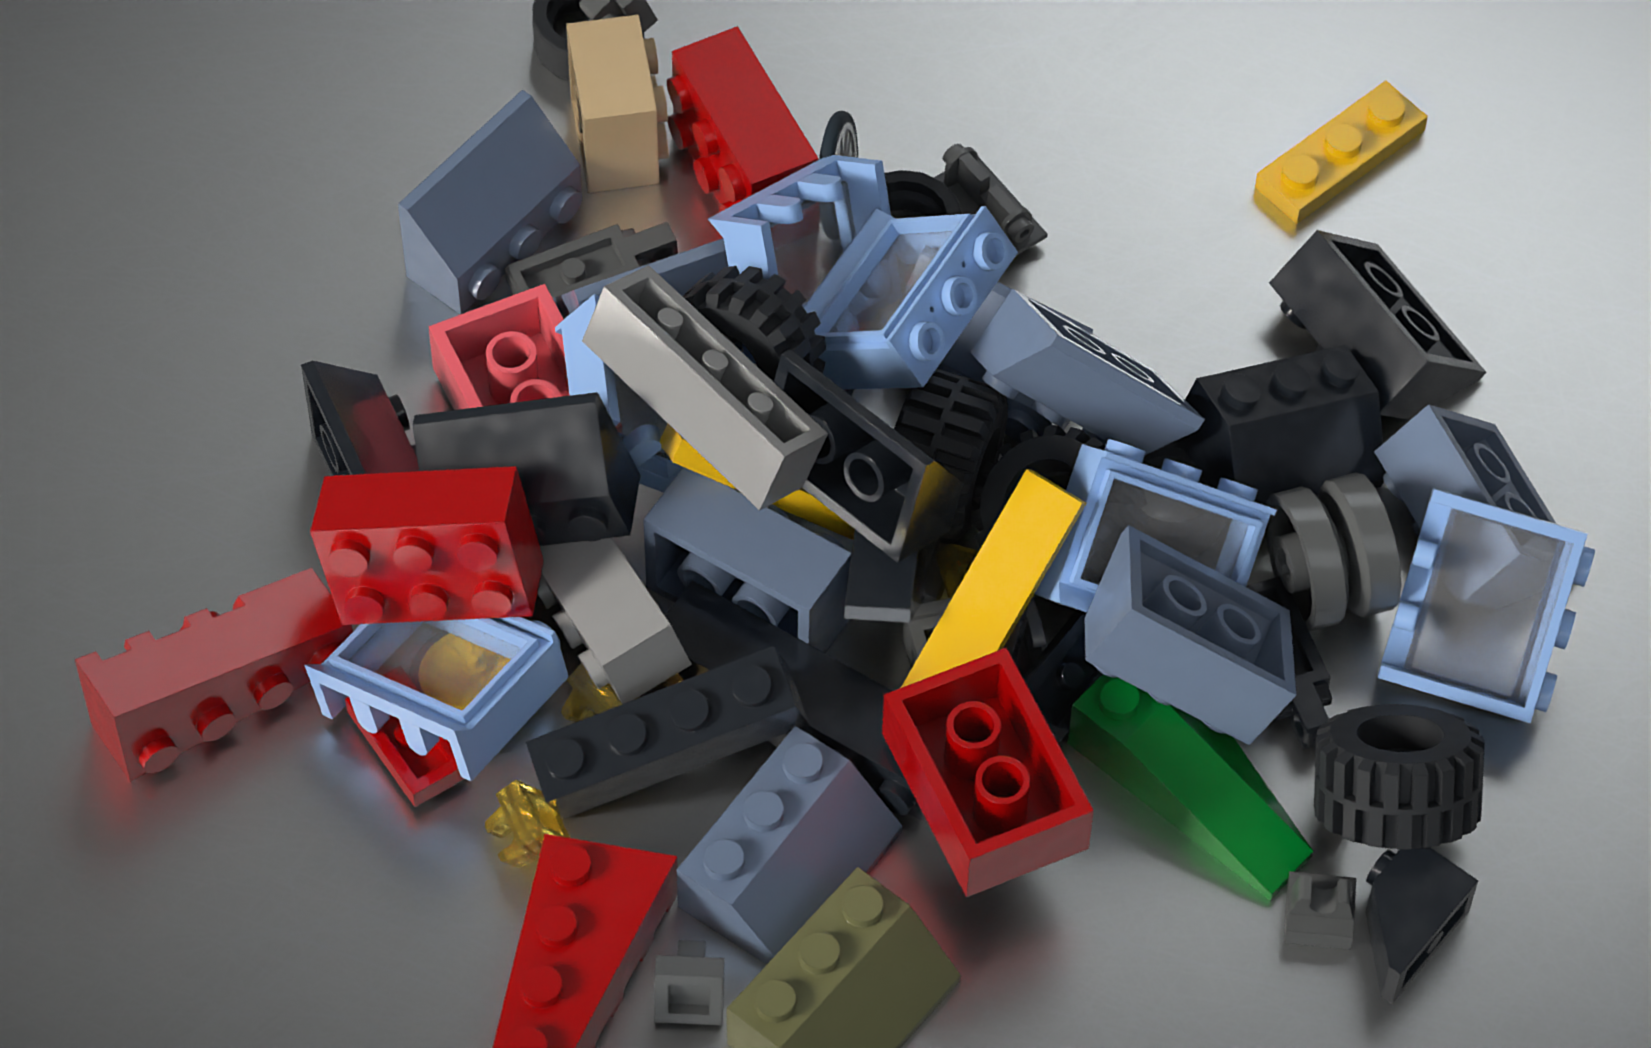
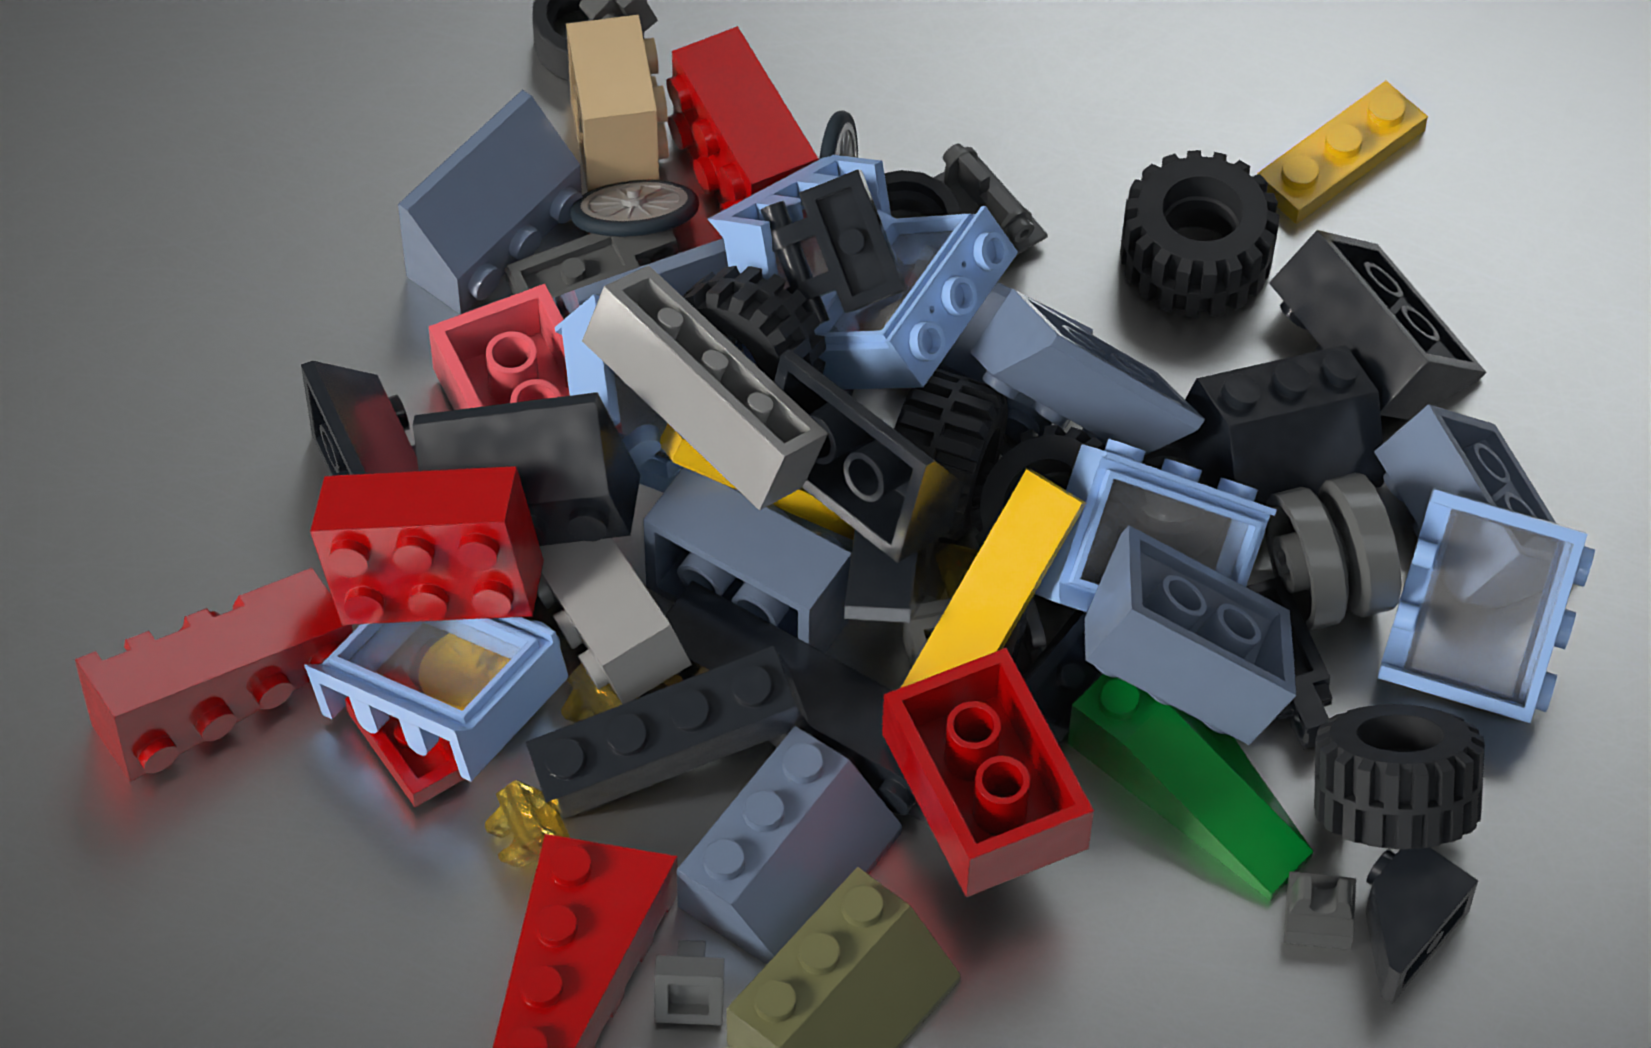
(634, 208): none -> wheel
(850, 240): none -> black plate
(1204, 195): none -> black tyre

